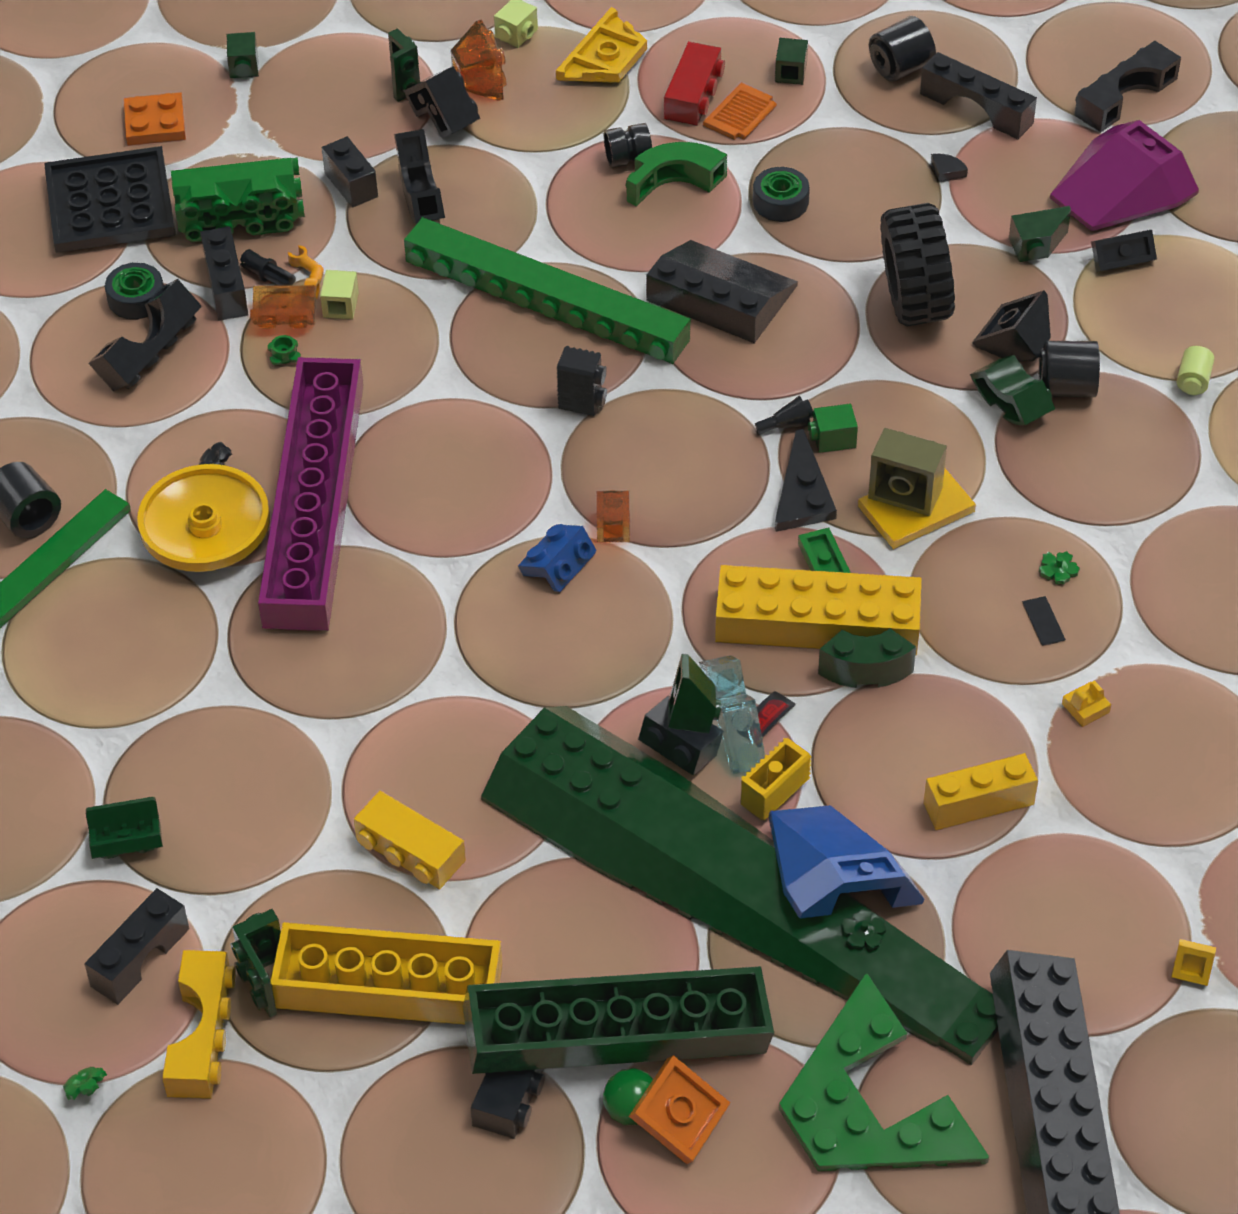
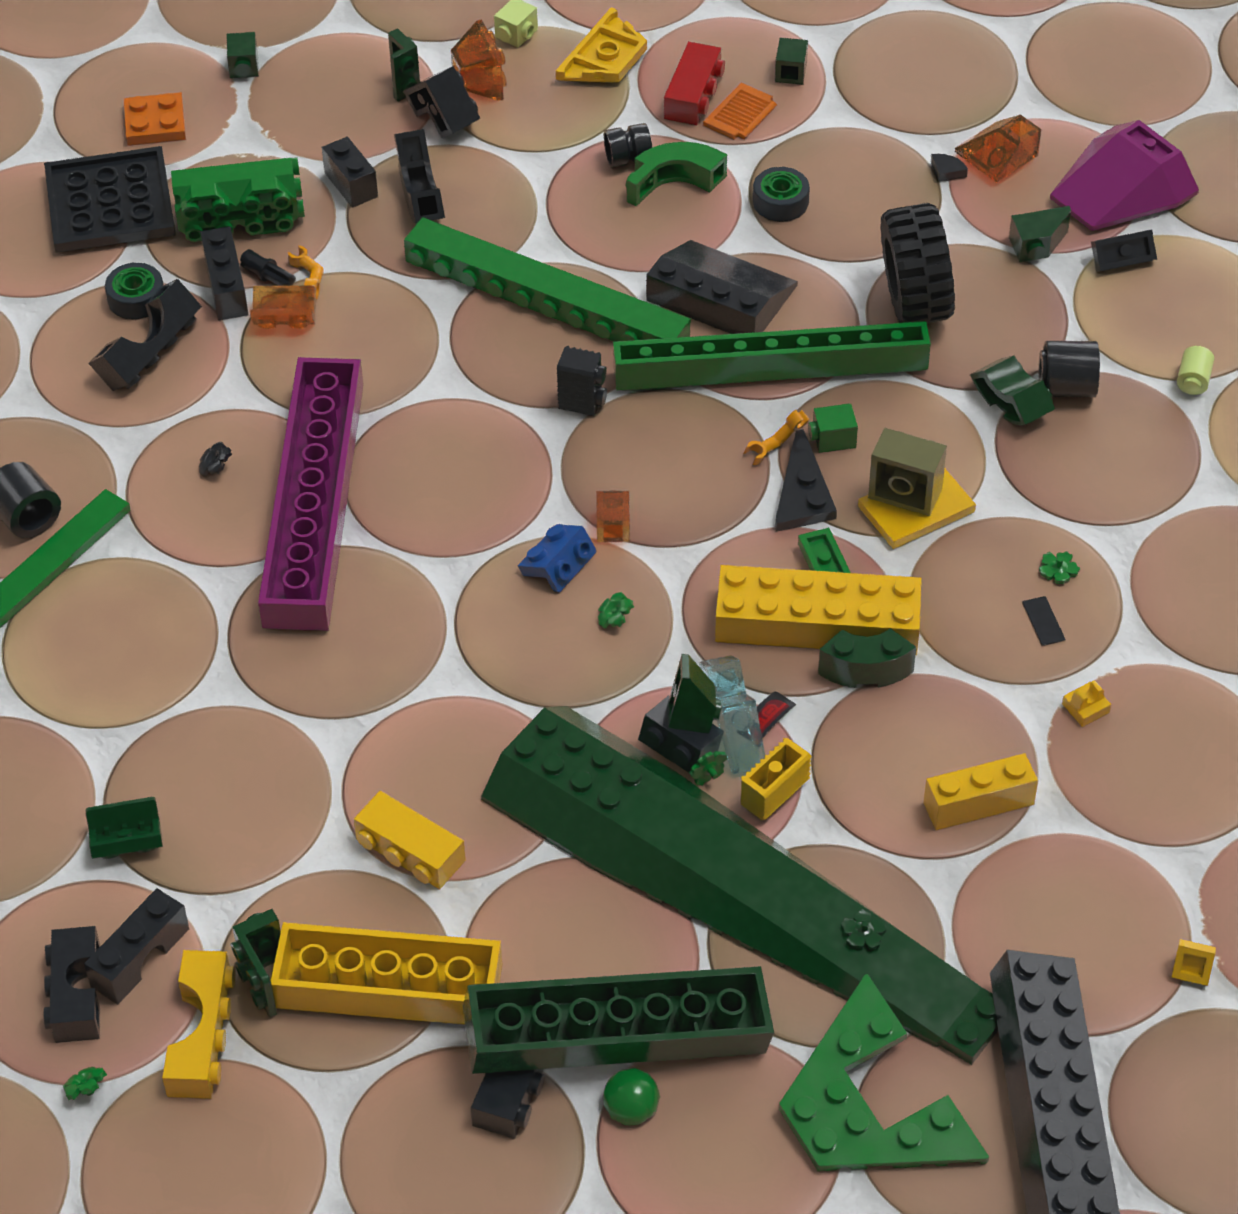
(72, 1011): none -> black arch
(203, 517): yellow dish -> none
(283, 350): green plate -> none
(339, 294): yellowish green brick -> none
(614, 609): none -> green plant
(679, 1109): orange plate -> none
(708, 766): none -> green plant
(771, 355): none -> green brick
(794, 414): black cone -> none
(794, 422): none -> light orange arm
(830, 855): blue wedge -> none
(901, 48): black piece -> none
(1002, 147): none -> clear orange slope
(1007, 106): black arch -> none
(1017, 328): black slope -> none
(1148, 69): black arch -> none

